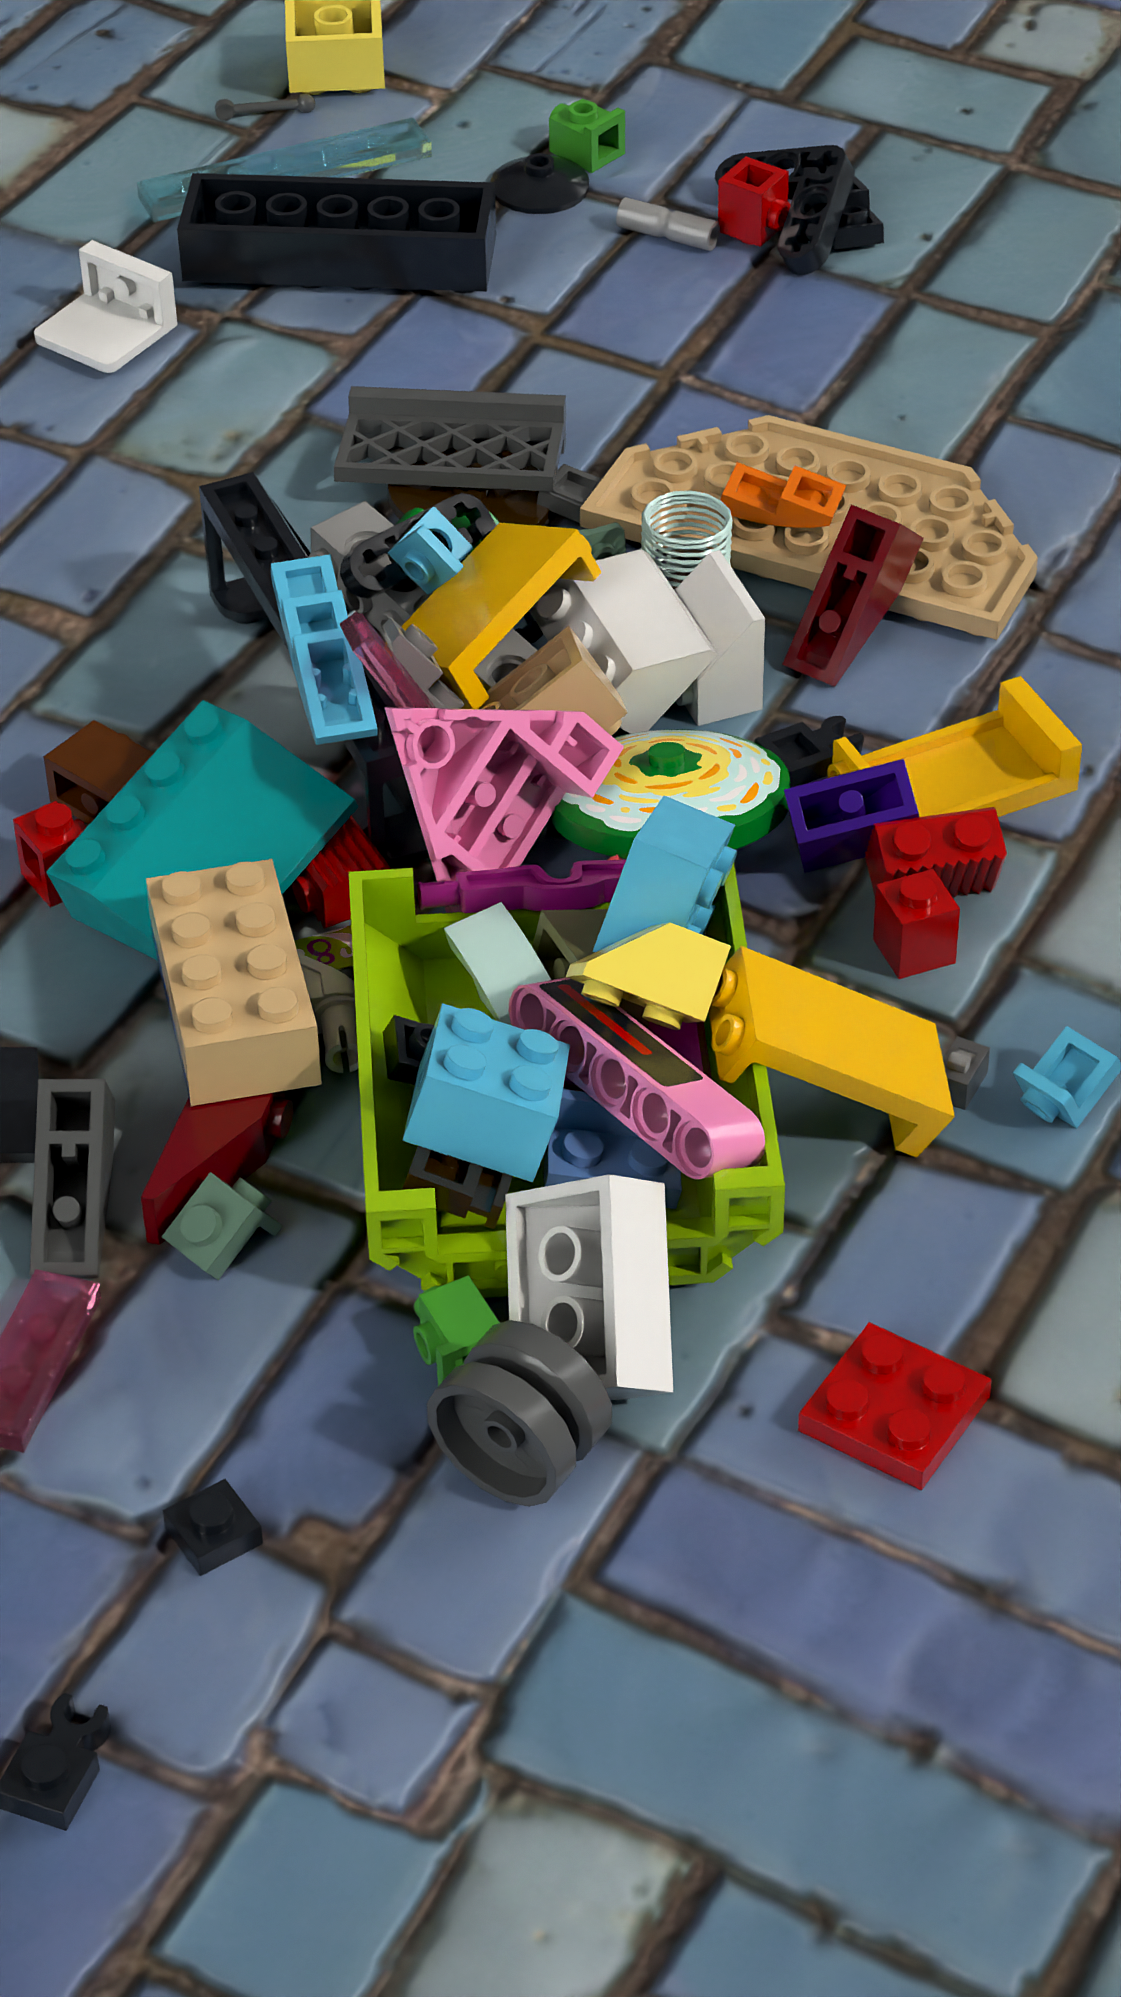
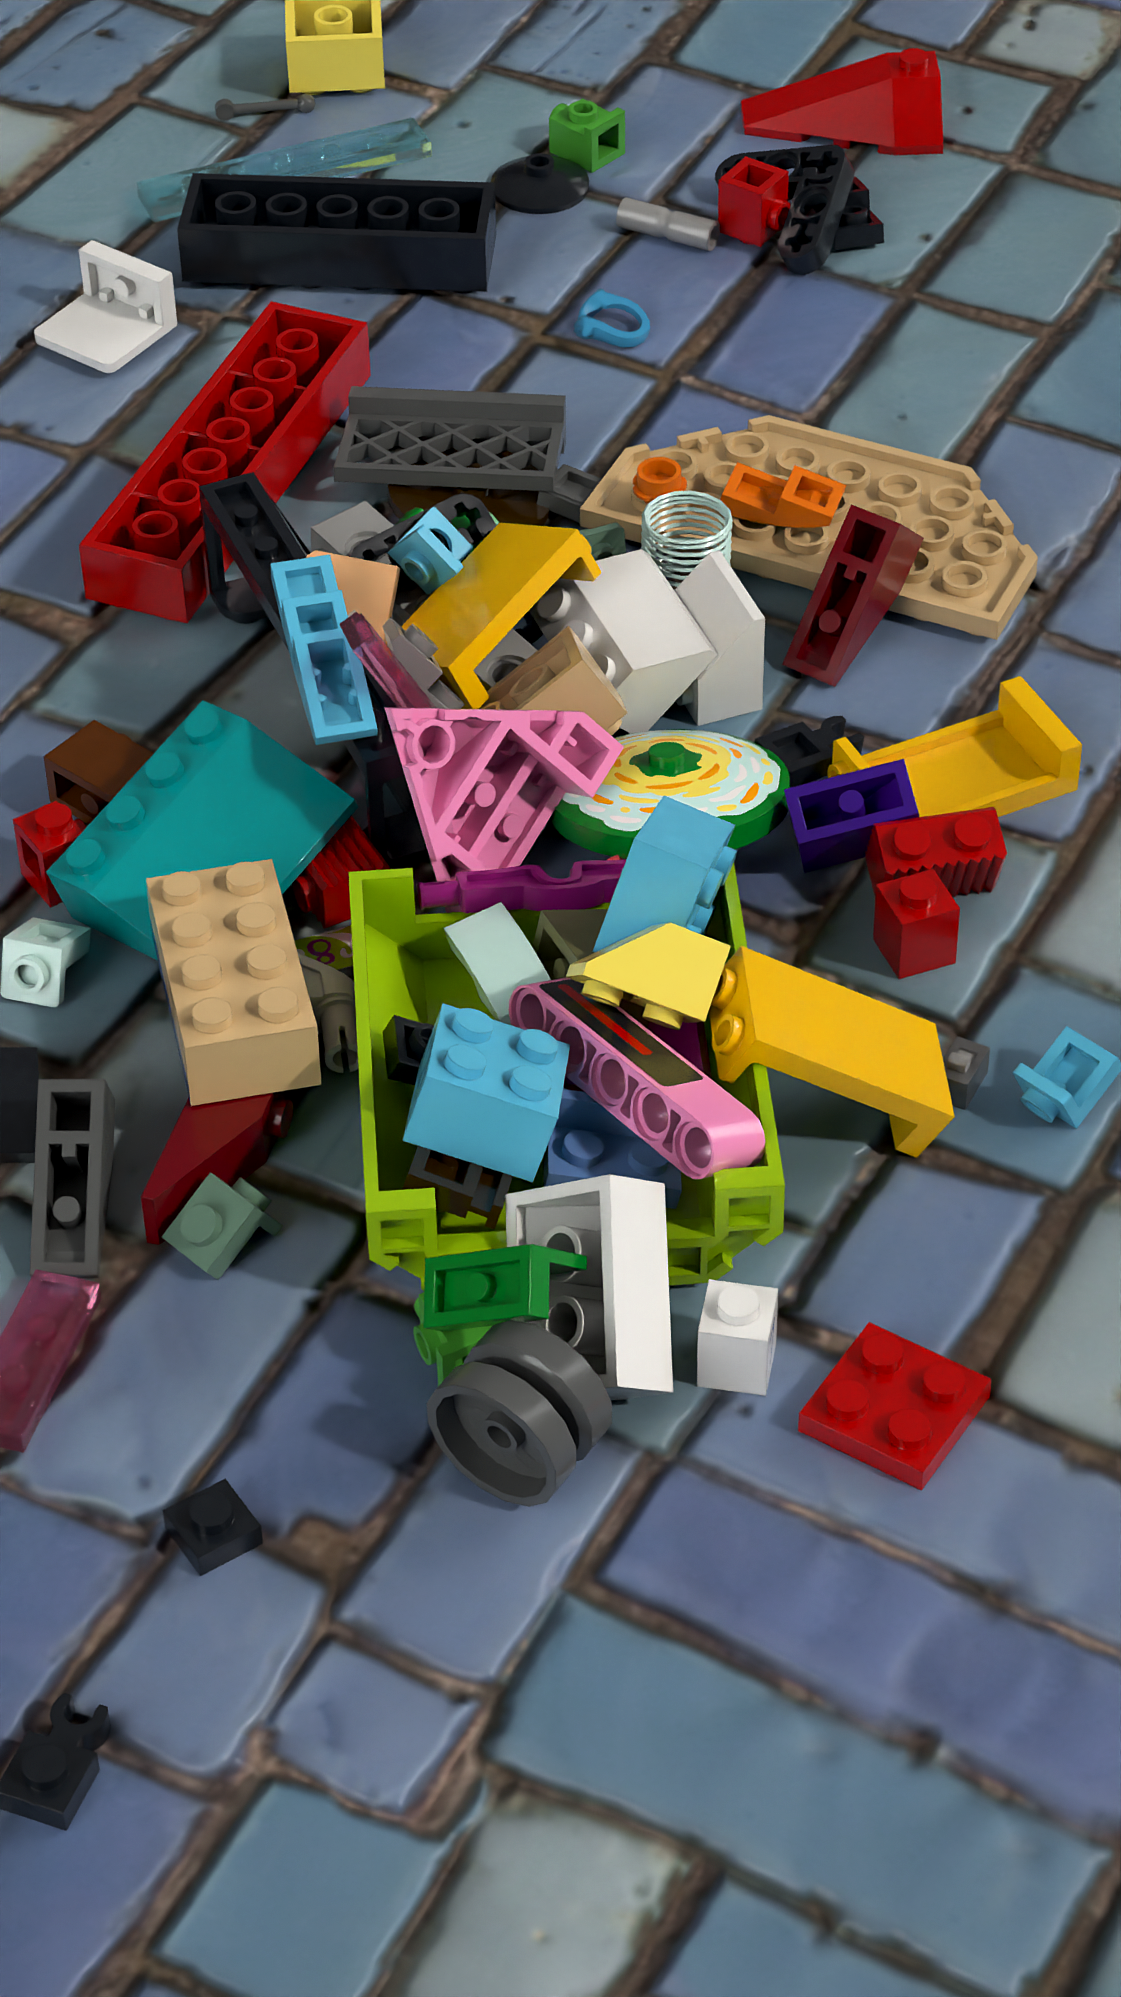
(37, 960): none -> light aqua bracket
(255, 415): none -> red brick
(366, 587): none -> light nougat slope
(492, 1286): none -> green panel
(591, 328): none -> dark azure piece
(657, 477): none -> orange plate
(737, 1337): none -> white brick
(875, 101): none -> red wedge

